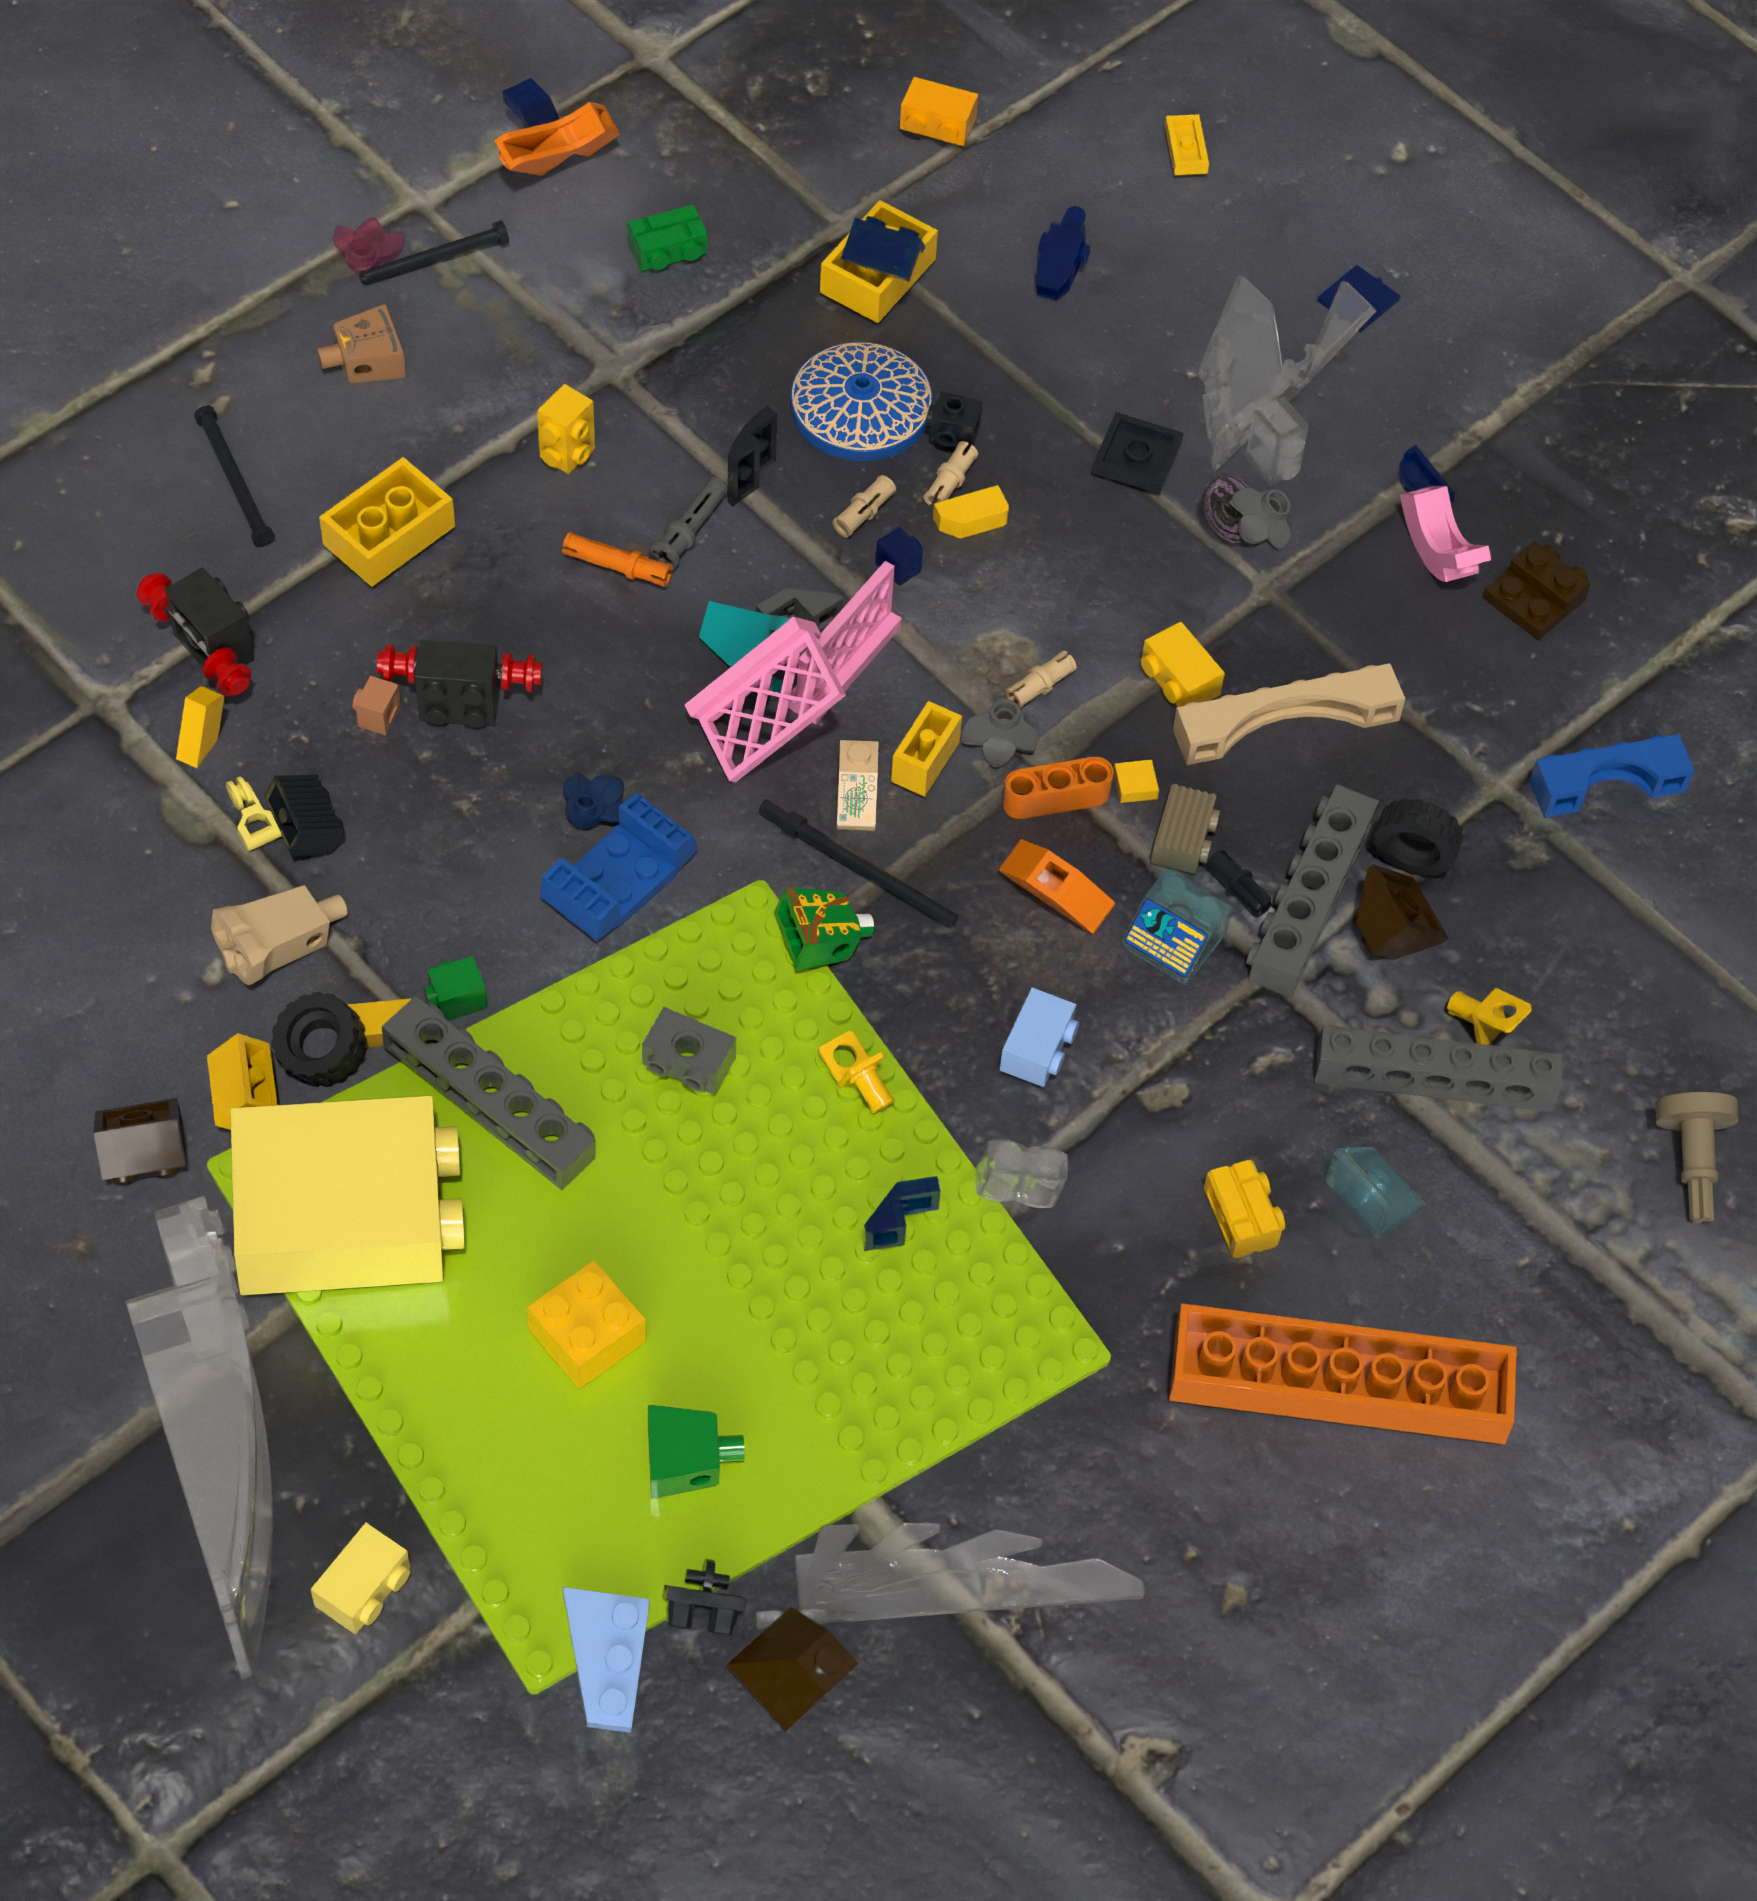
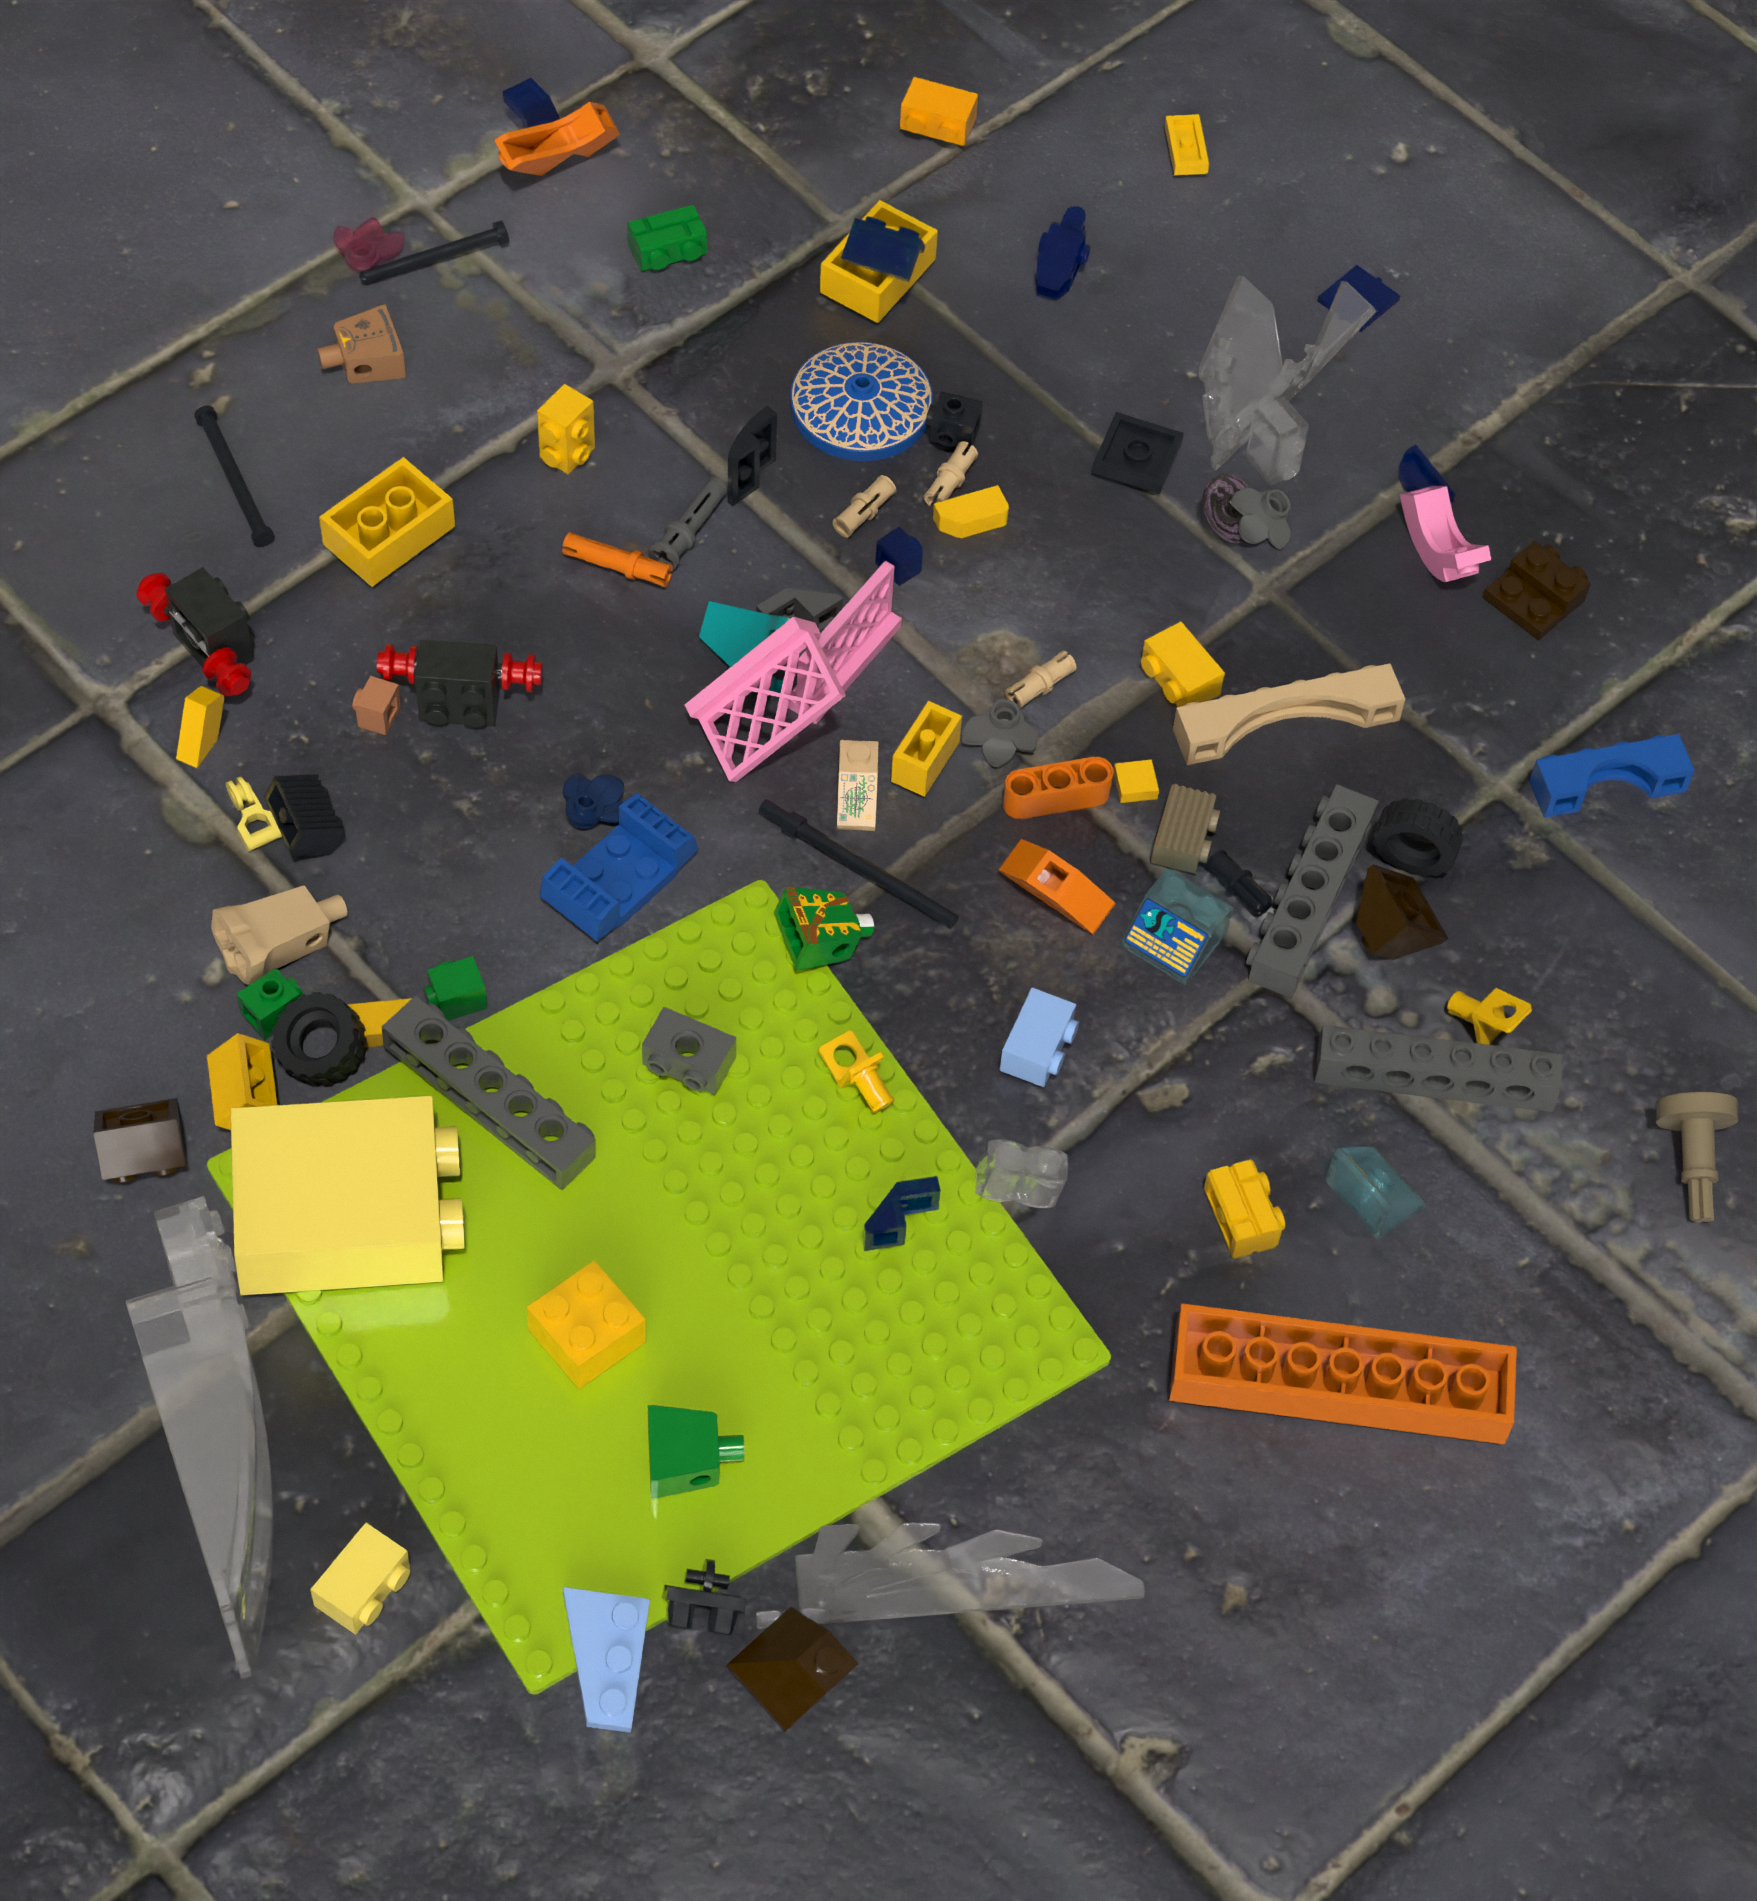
(265, 999): none -> green brick

